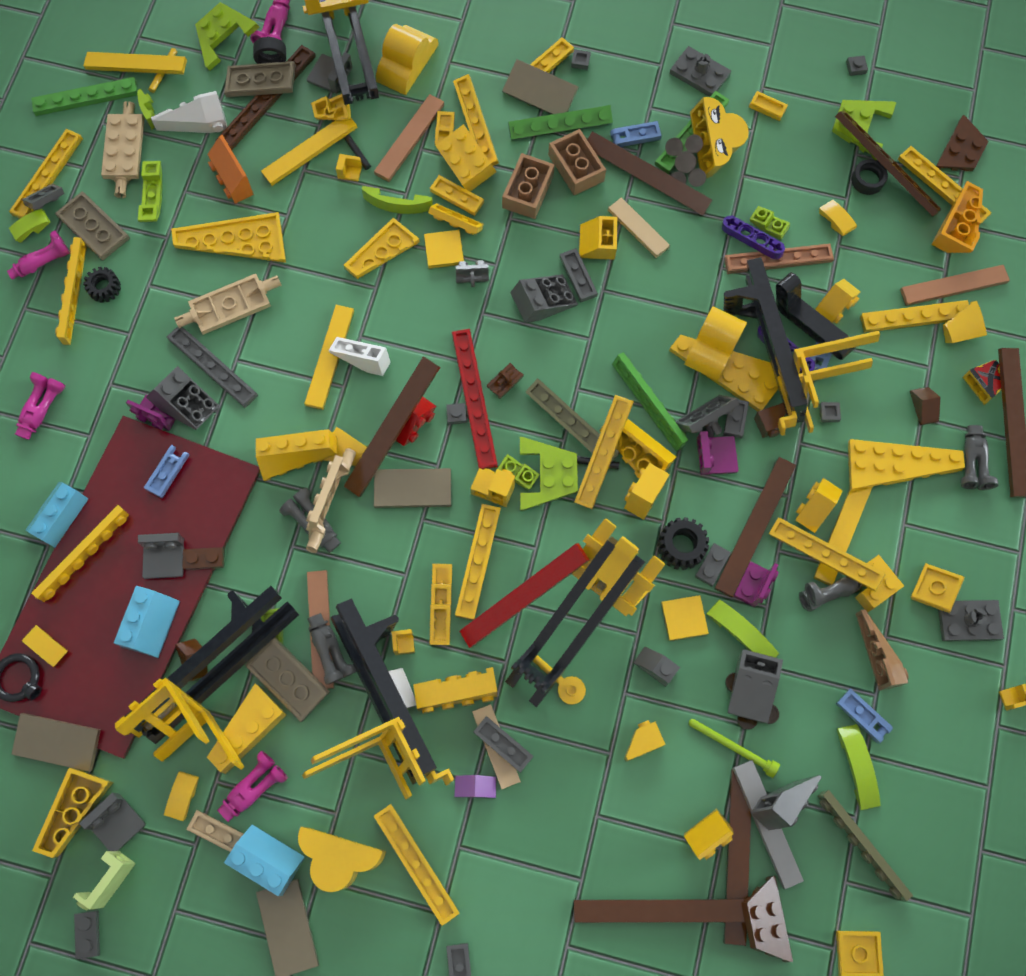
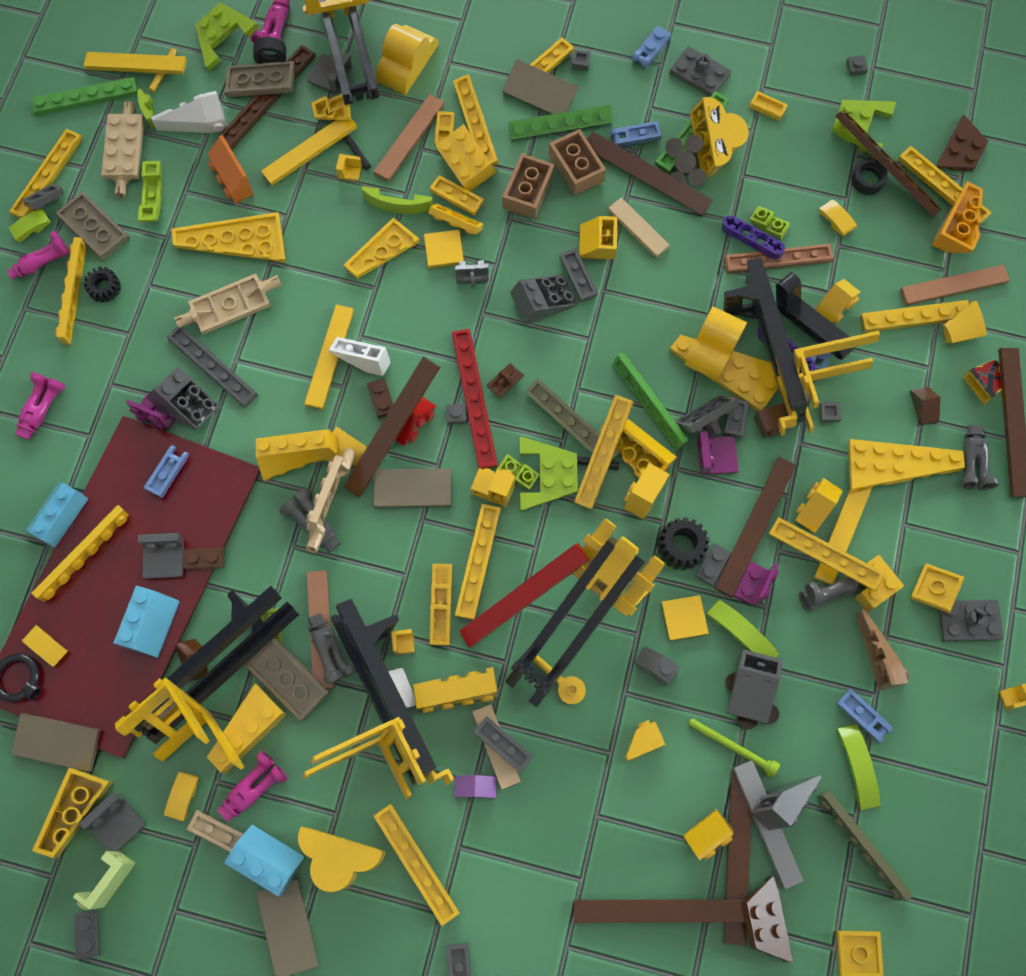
(380, 397): none -> reddish brown plate
(651, 46): none -> medium blue plate

